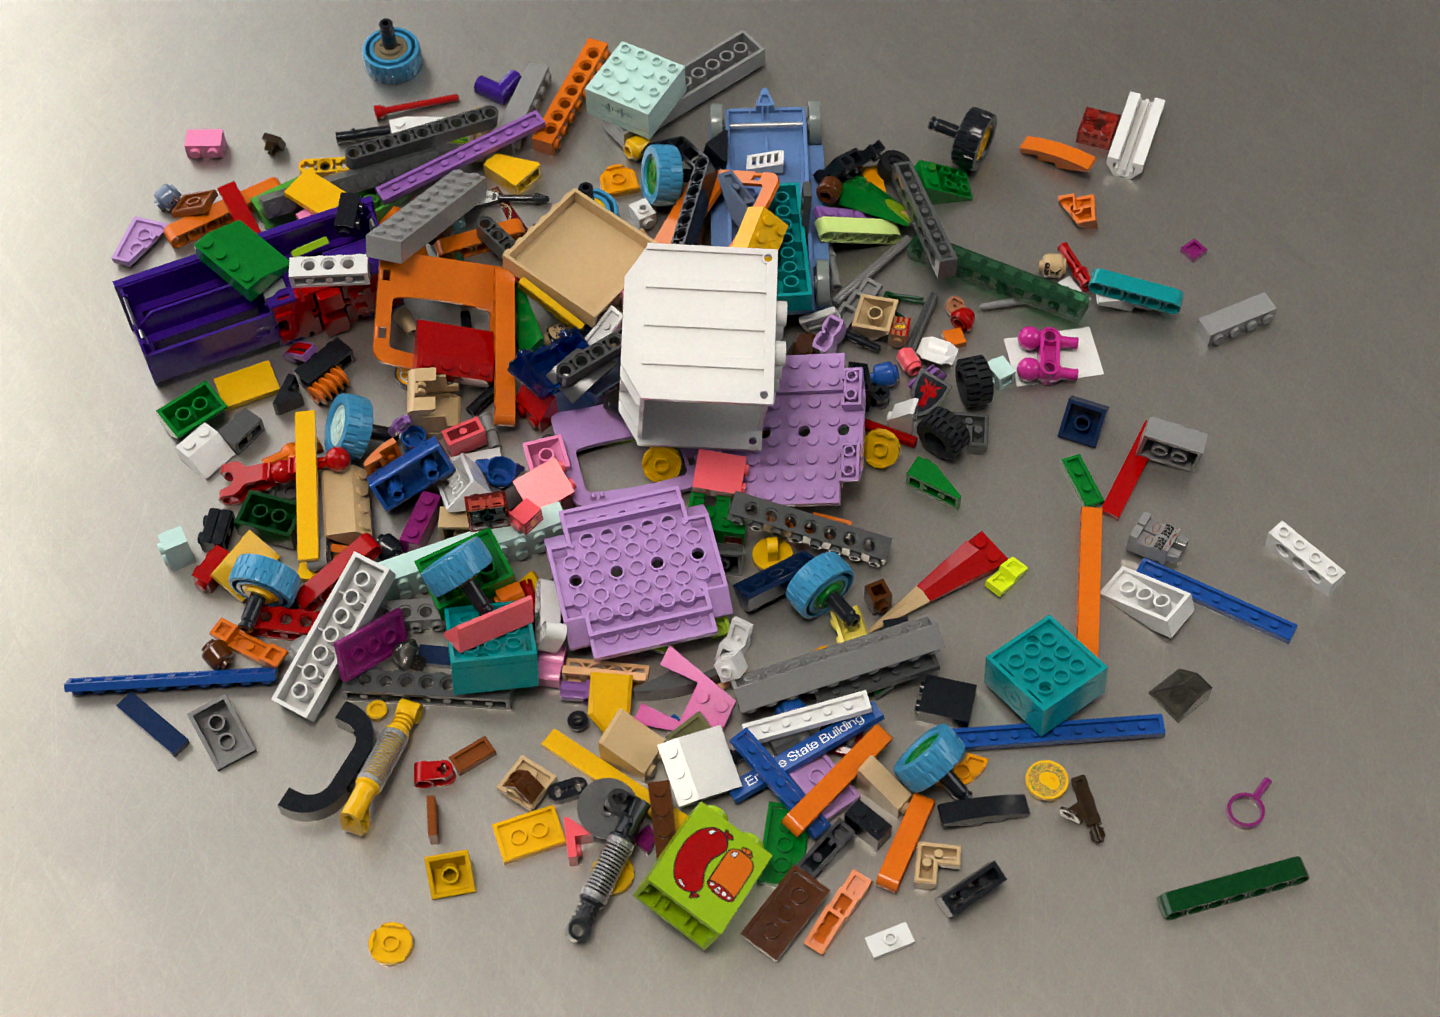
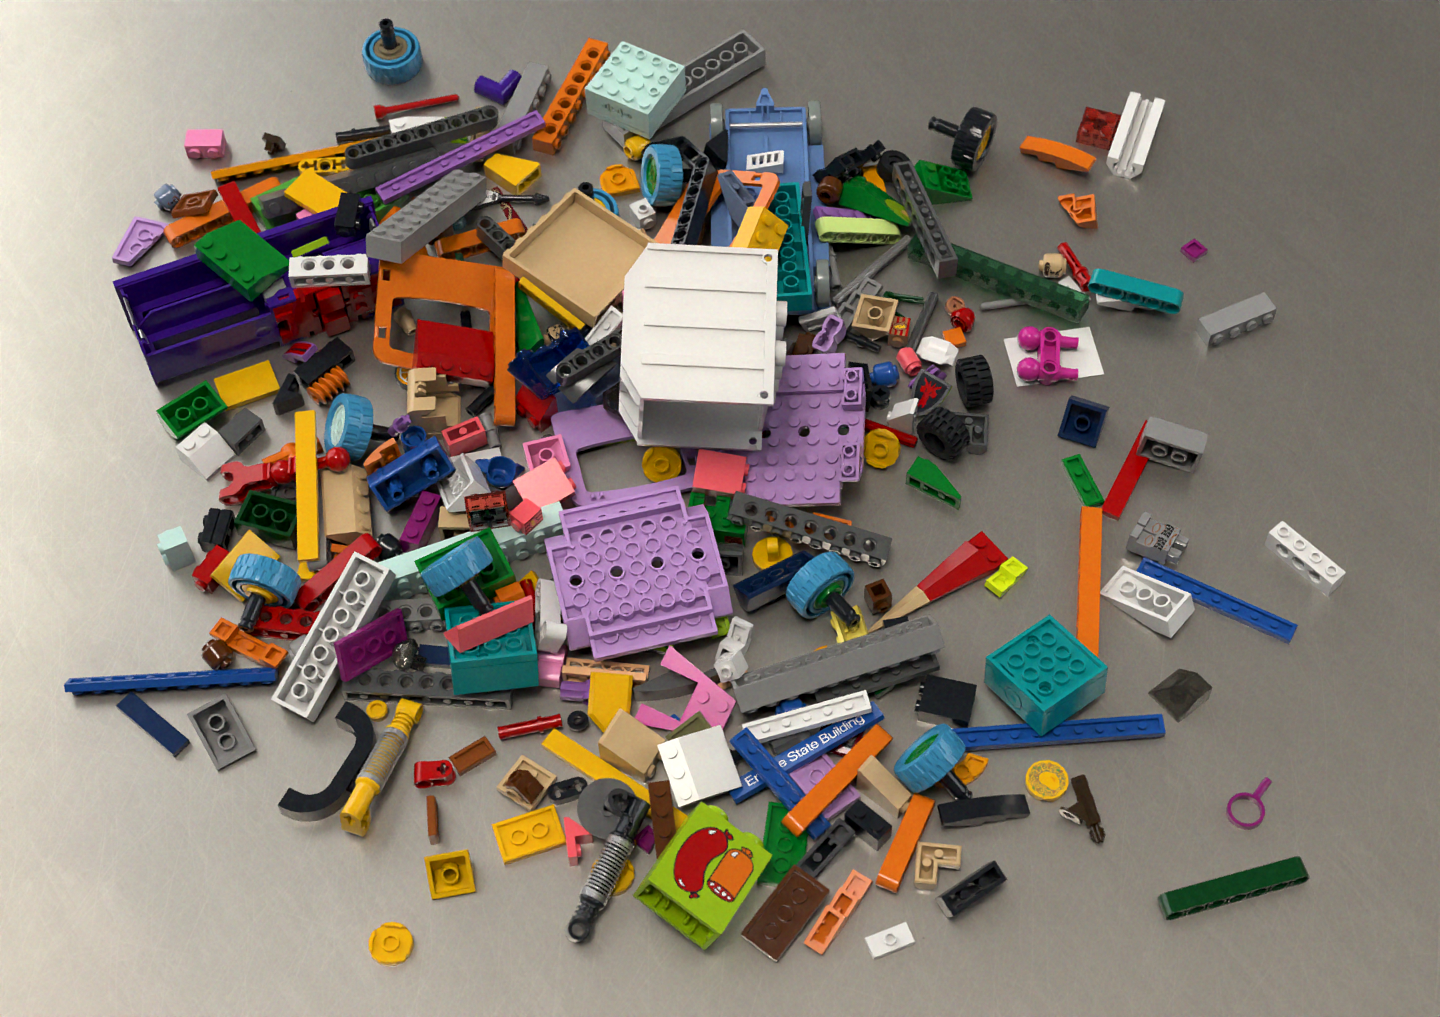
(276, 163): none -> light orange plate
(531, 726): none -> red pin
(1002, 372): light aqua brick -> none

